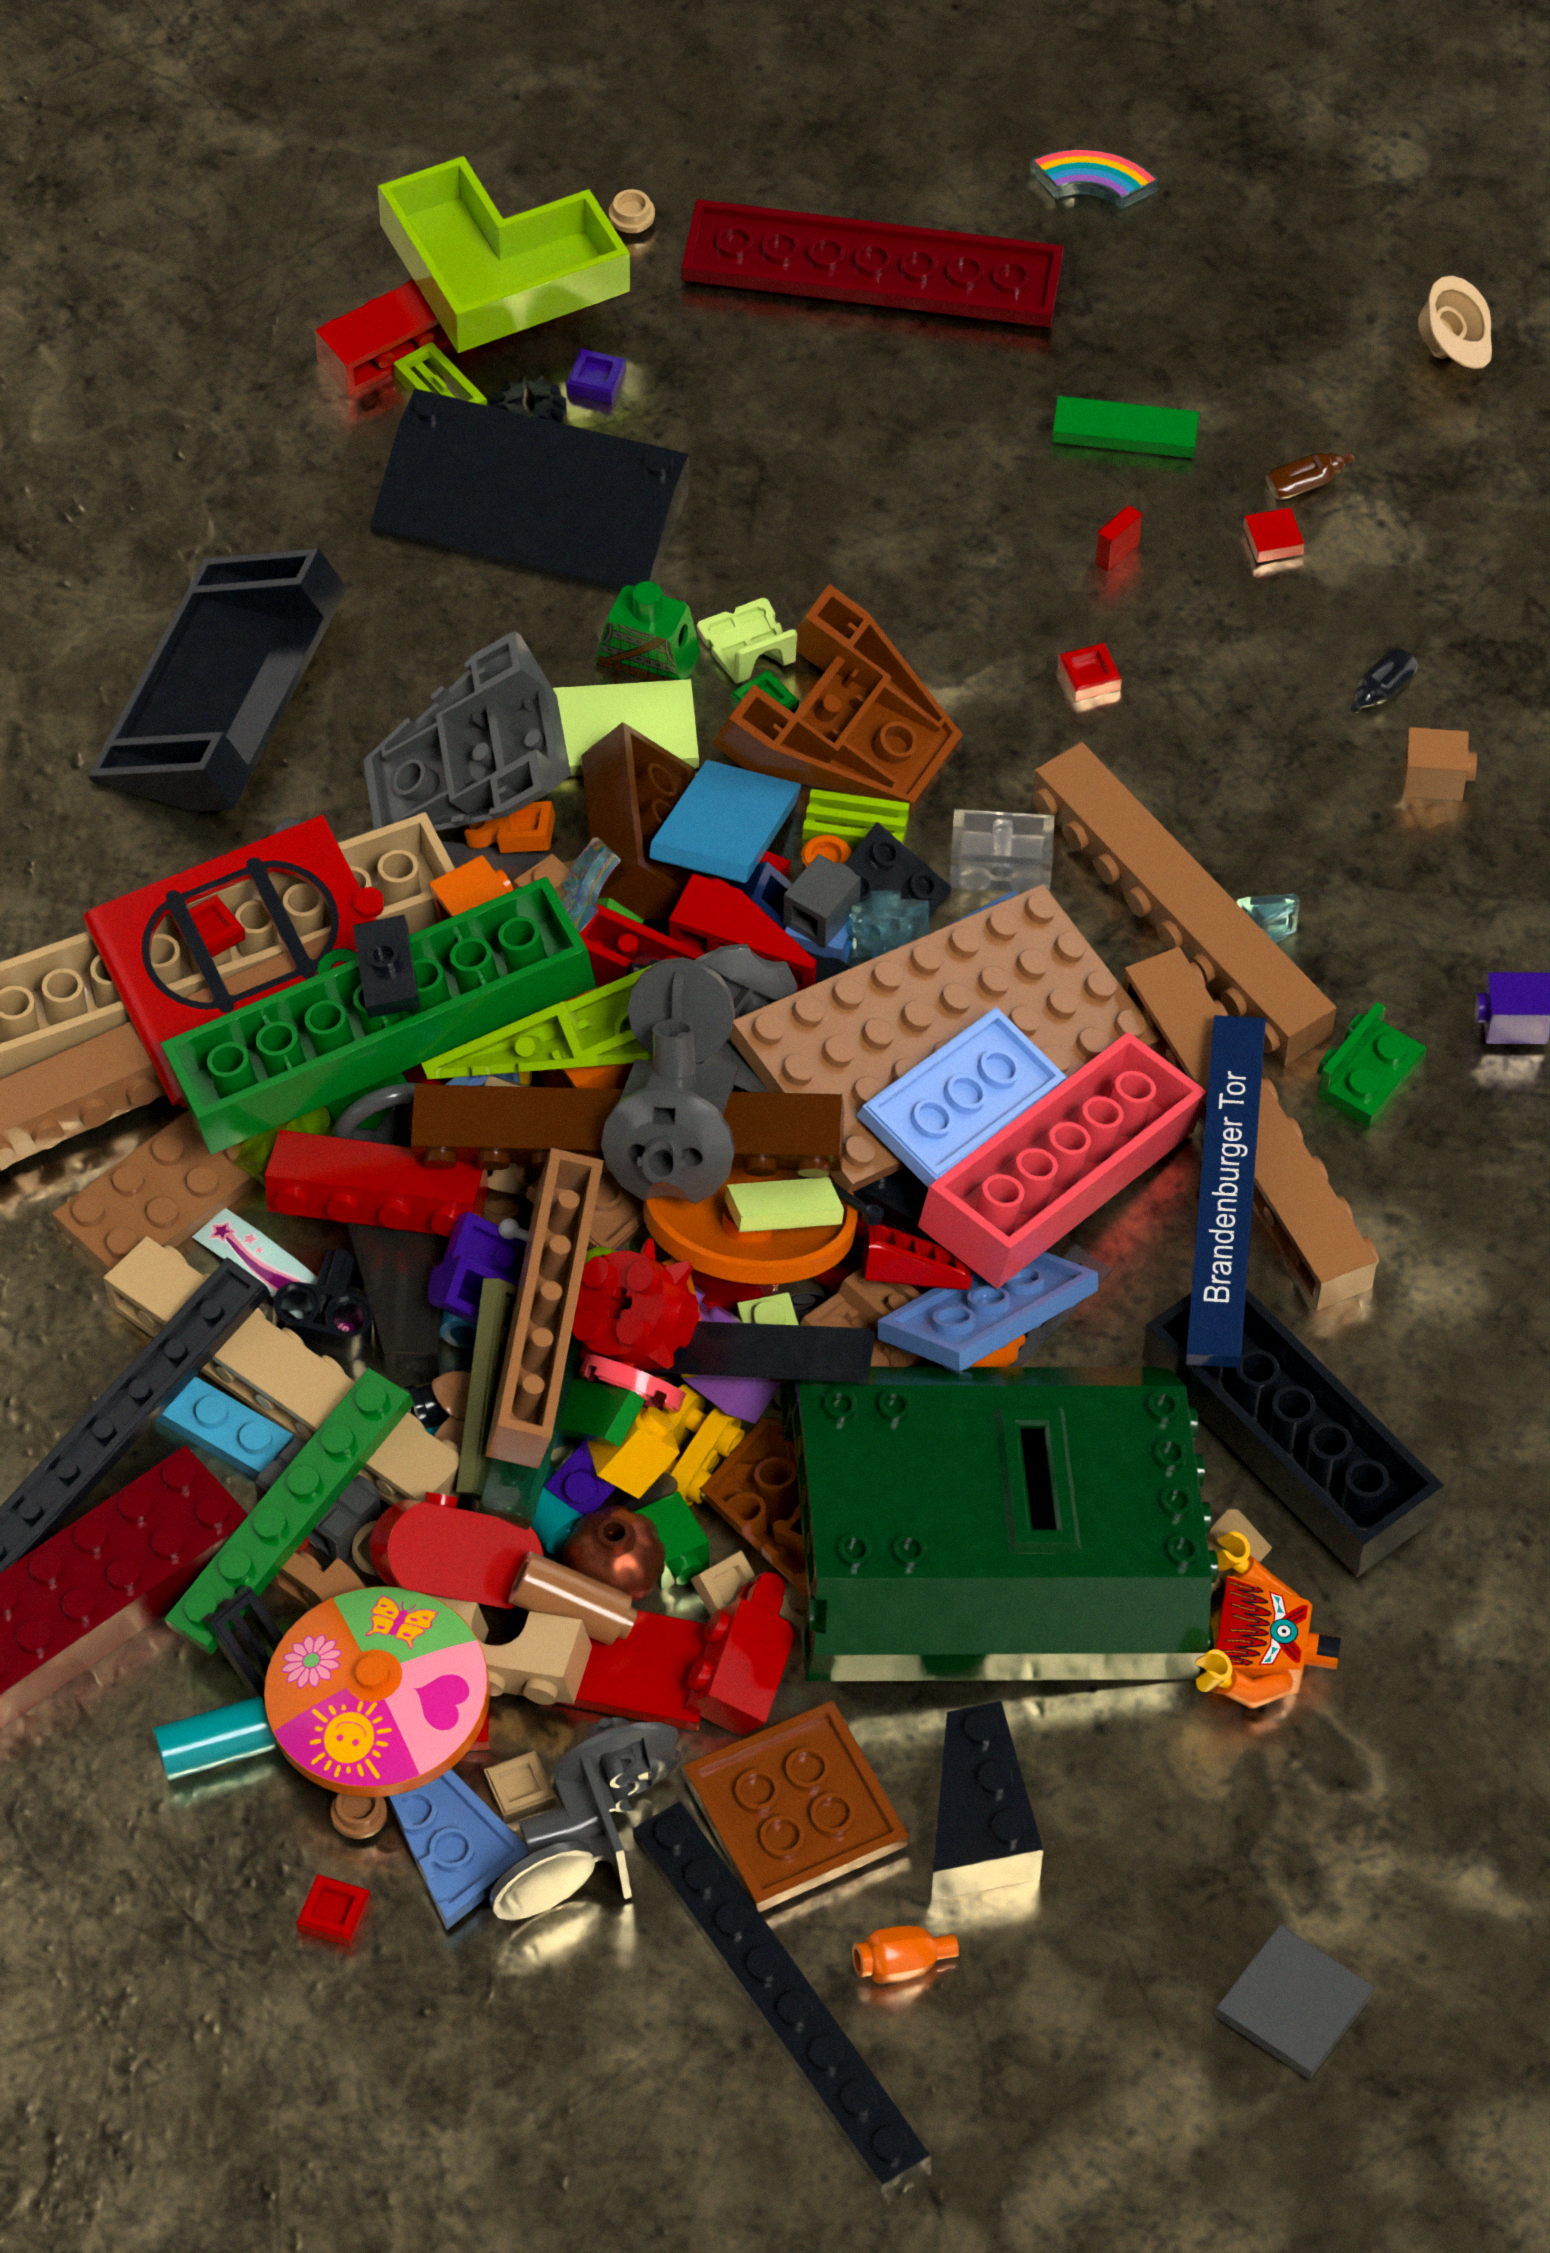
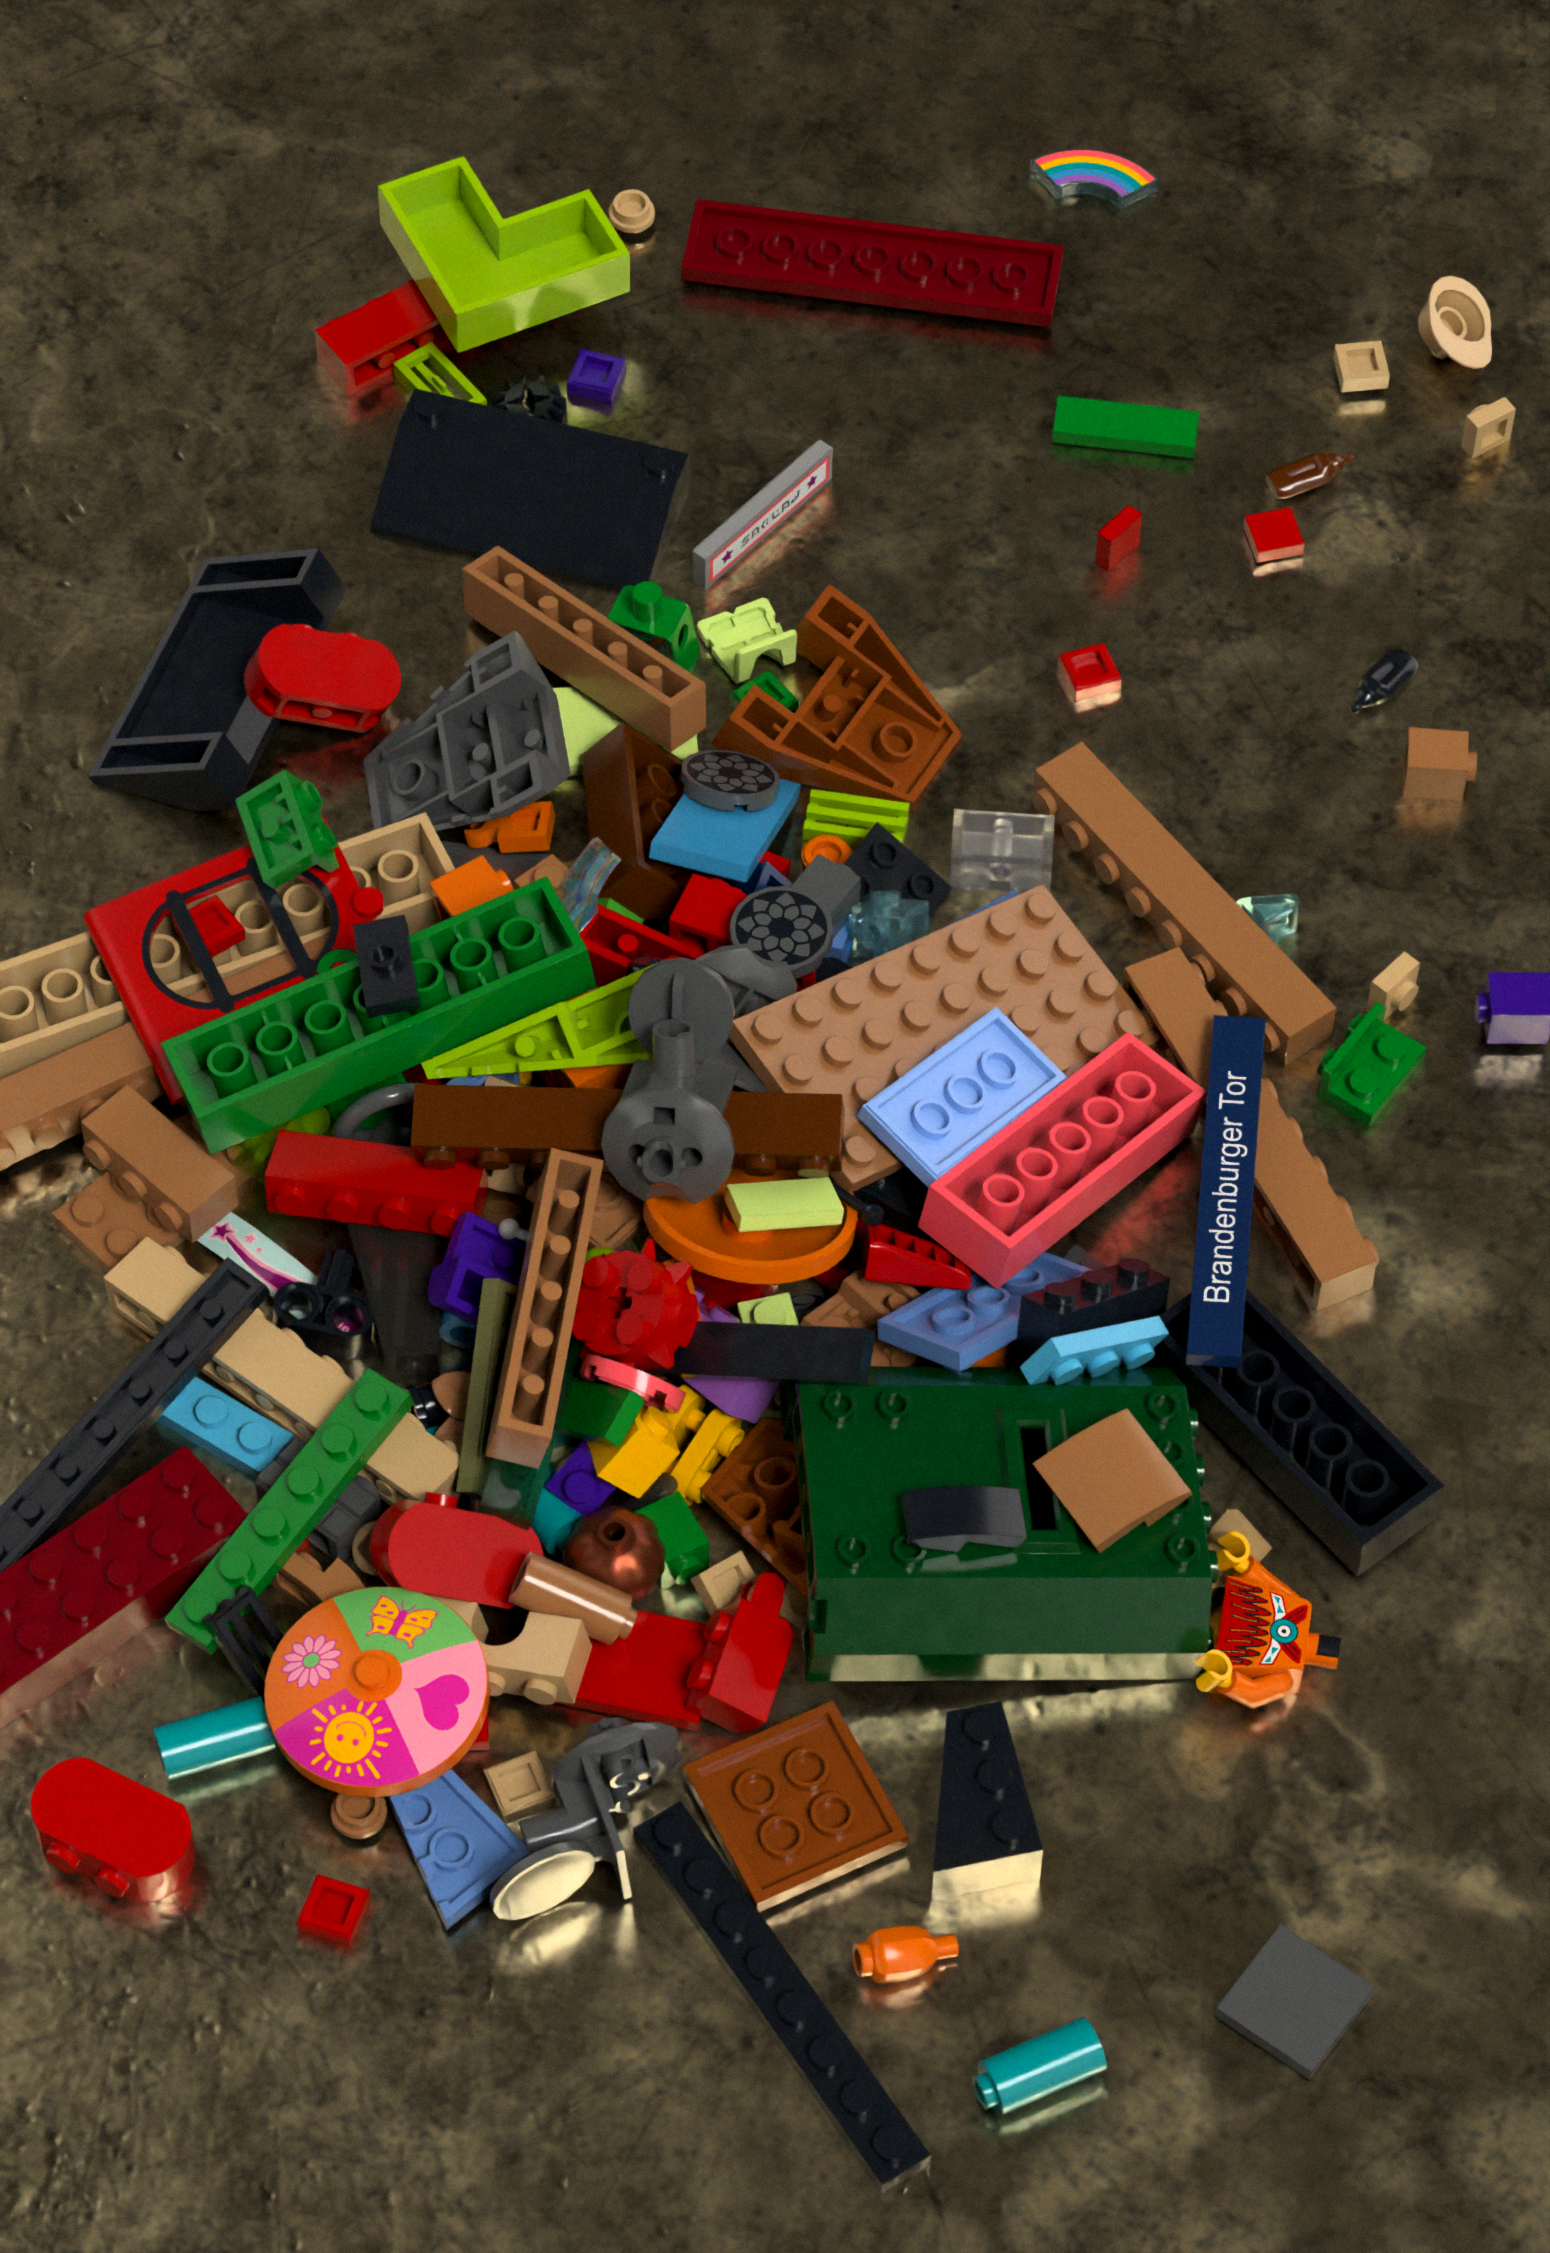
(112, 1830): none -> red brick
(159, 1164): none -> medium nougat brick
(286, 828): none -> green bracket
(322, 678): none -> red brick
(586, 648): none -> medium nougat brick
(729, 779): none -> dark grey tile
(762, 514): none -> light grey tile
(784, 927): none -> tile
(962, 1514): none -> black slope
(1039, 2066): none -> teal brick
(1090, 1302): none -> black brick
(1095, 1351): none -> medium azure plate
(1112, 1479): none -> medium nougat slope
(1361, 366): none -> tan plate
(1395, 985): none -> tan plate
(1488, 427): none -> tan plate

